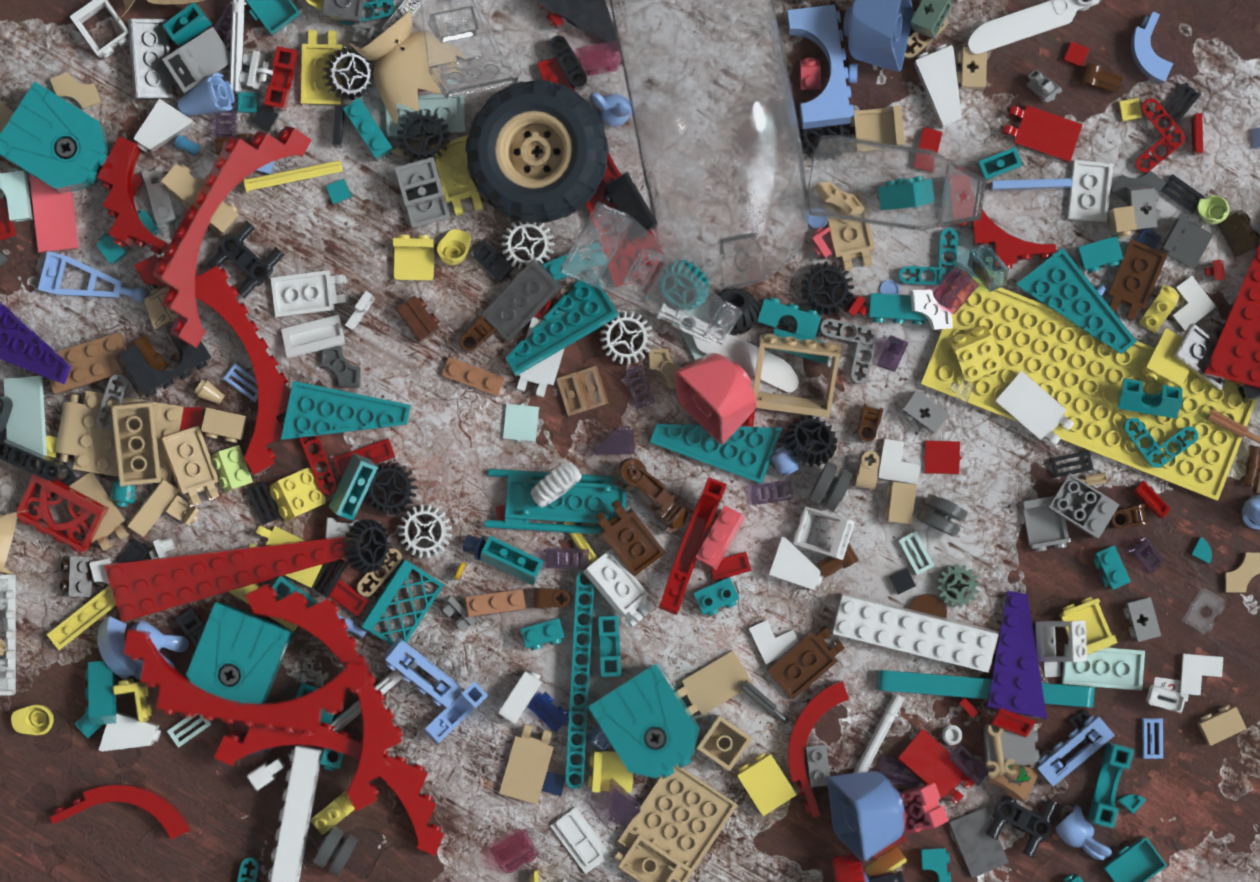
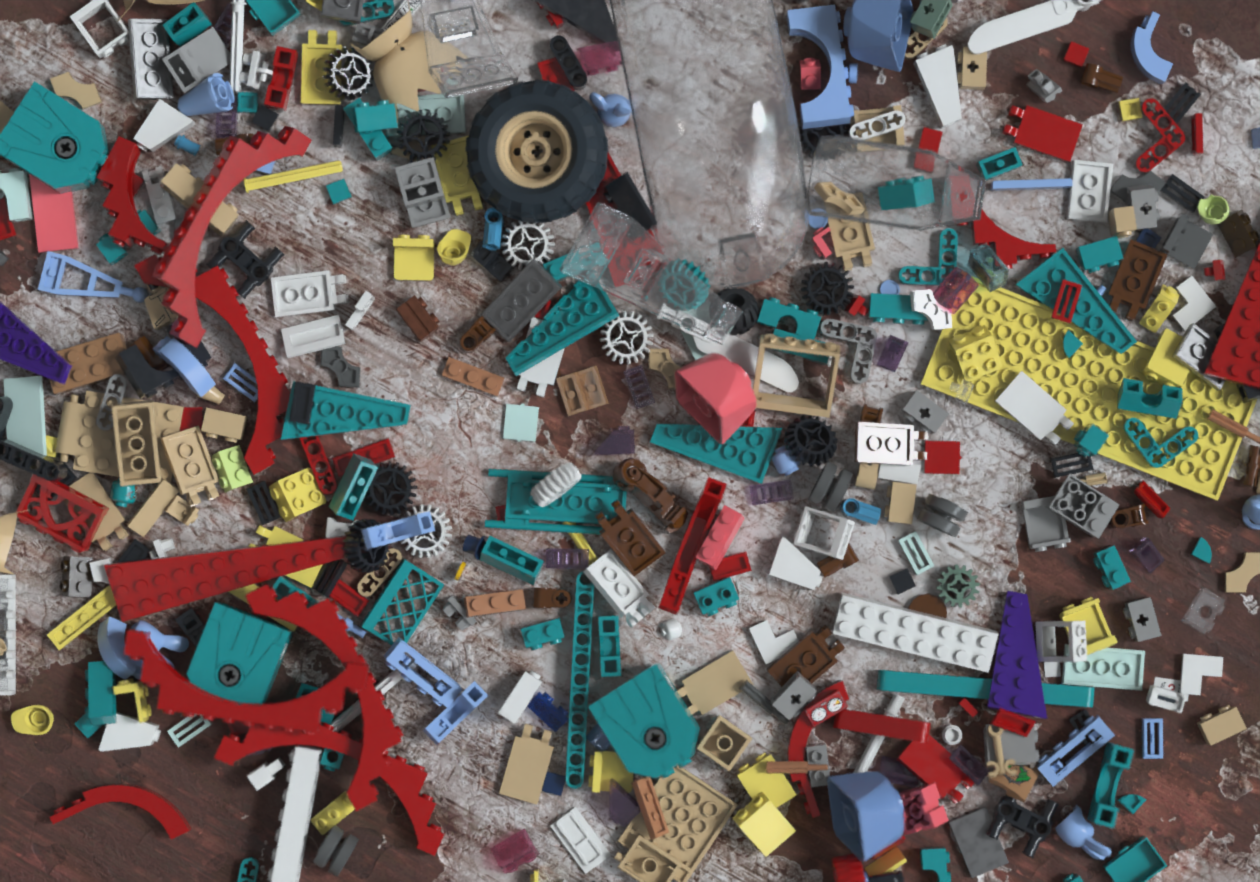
(185, 364): none -> light blue arch
(302, 402): none -> black tile
(374, 117): none -> teal brick
(398, 530): none -> light blue arch
(492, 230): none -> dark azure piece
(650, 807): none -> nougat plate
(671, 629): none -> white piece
(763, 824): none -> light yellow panel
(793, 767): none -> nougat axle
(795, 686): none -> light grey brick
(825, 708): none -> slope
(861, 125): none -> white beam
(862, 511): none -> dark azure piece
(882, 725): none -> red beam
(887, 443): none -> tile
(1070, 344): none -> teal tile
(1073, 306): none -> red tile
(1089, 440): none -> teal brick

